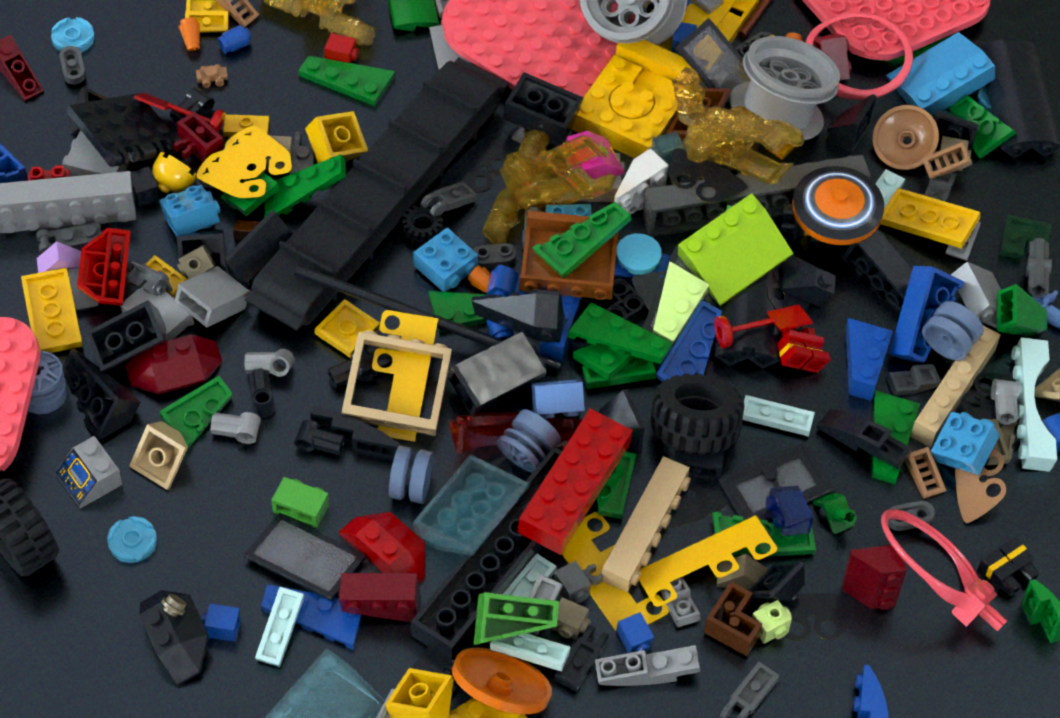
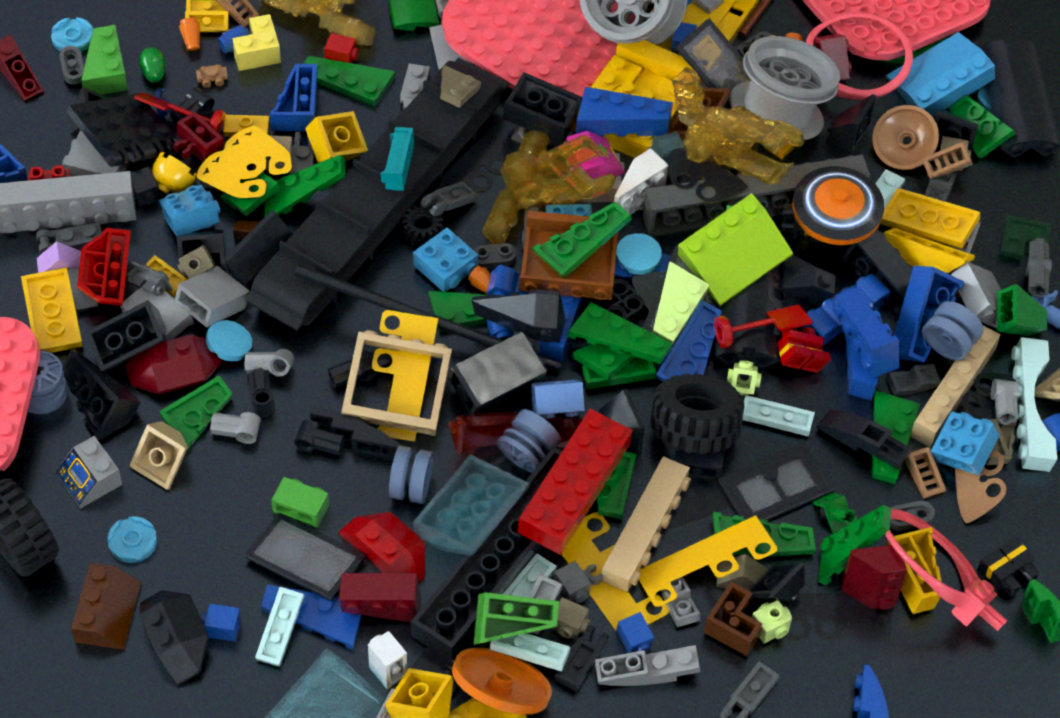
(104, 64): none -> bright green wedge
(105, 607): none -> reddish brown slope
(152, 64): none -> green animal
(158, 93): none -> clear blue piece
(173, 605): dark tan plate -> none
(228, 340): none -> medium azure tile
(260, 47): none -> light yellow brick
(298, 100): none -> blue wedge
(342, 327): yellow plate -> none
(387, 659): none -> white brick
(399, 159): none -> teal container
(413, 82): none -> light grey hinge
(457, 87): none -> dark tan wing
(622, 114): none -> blue wedge
(748, 385): none -> yellowish green brick
(789, 510): clear blue brick -> none
(828, 325): none -> blue brick
(854, 536): none -> green wing
(868, 333): none -> blue wedge
(915, 589): none -> yellow wedge
(924, 252): none -> yellow wedge

